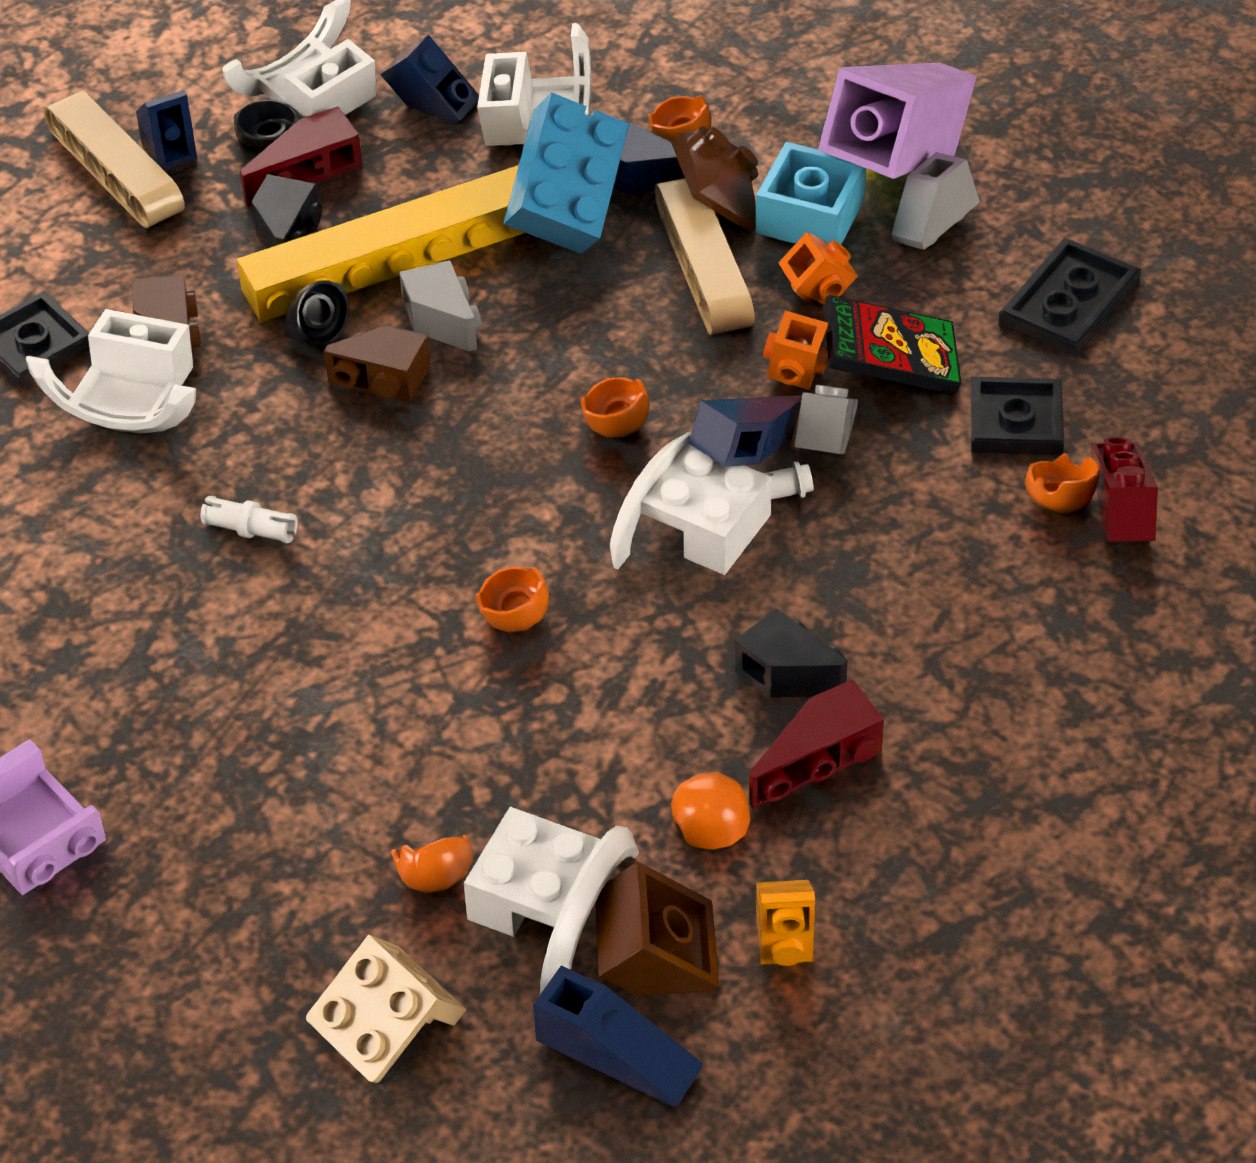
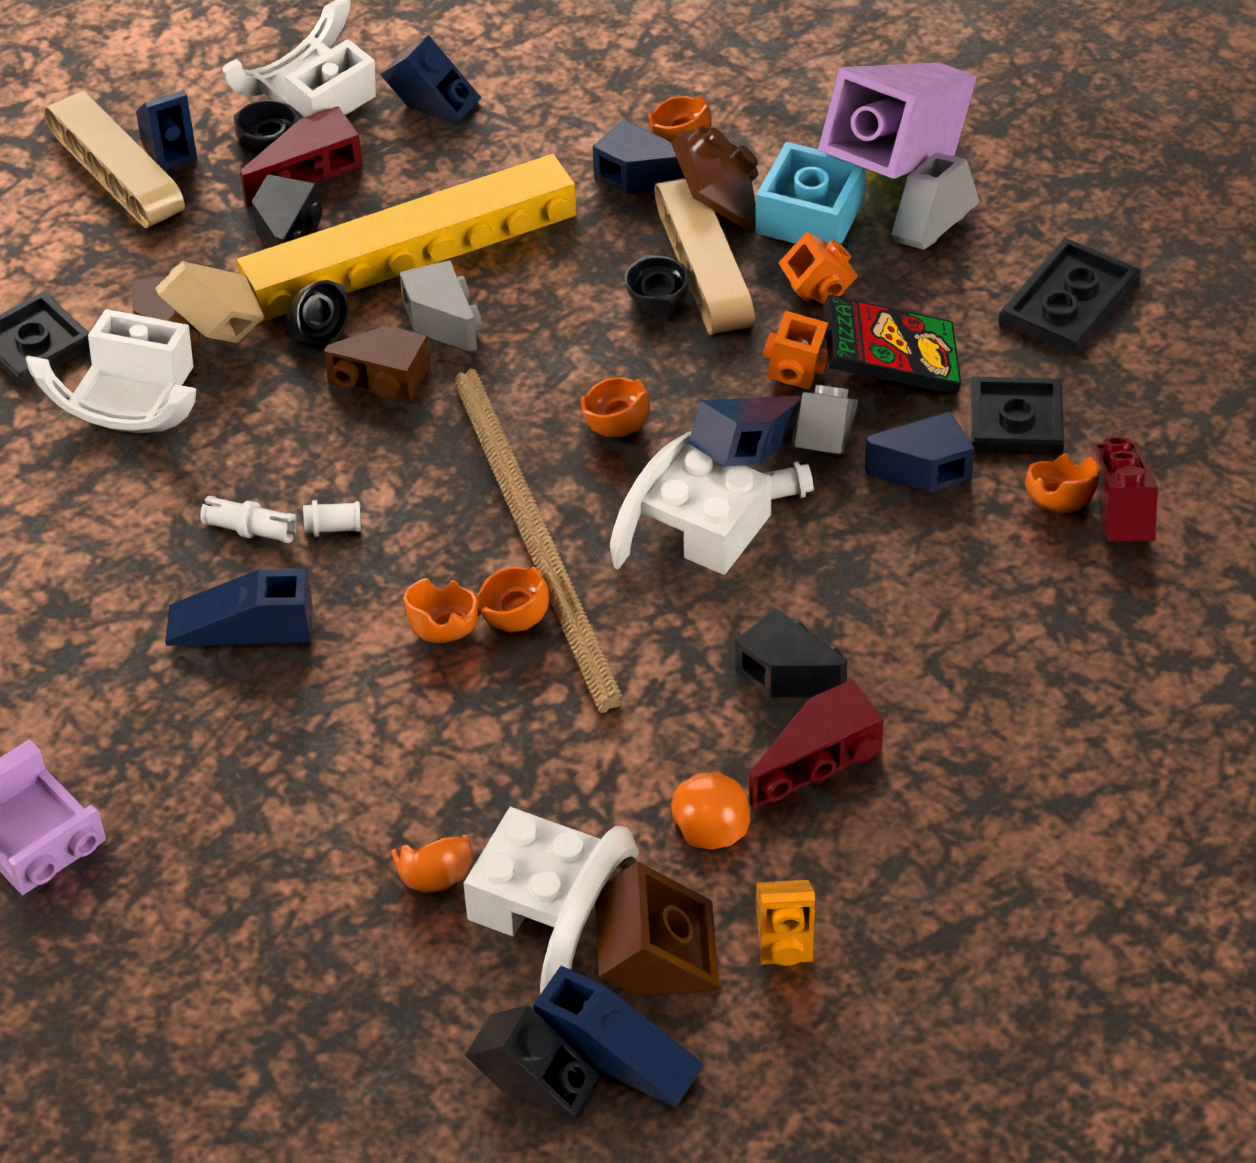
(212, 300): none -> tan slope
(246, 610): none -> dark blue slope
(331, 517): none -> white pin
(380, 1007): tan bracket -> none
(441, 613): none -> orange hair
(511, 94): white piece -> none
(532, 1061): none -> black slope
(539, 543): none -> tan axle
(566, 173): dark azure piece -> none
(657, 284): none -> black hat
(922, 454): none -> dark blue slope

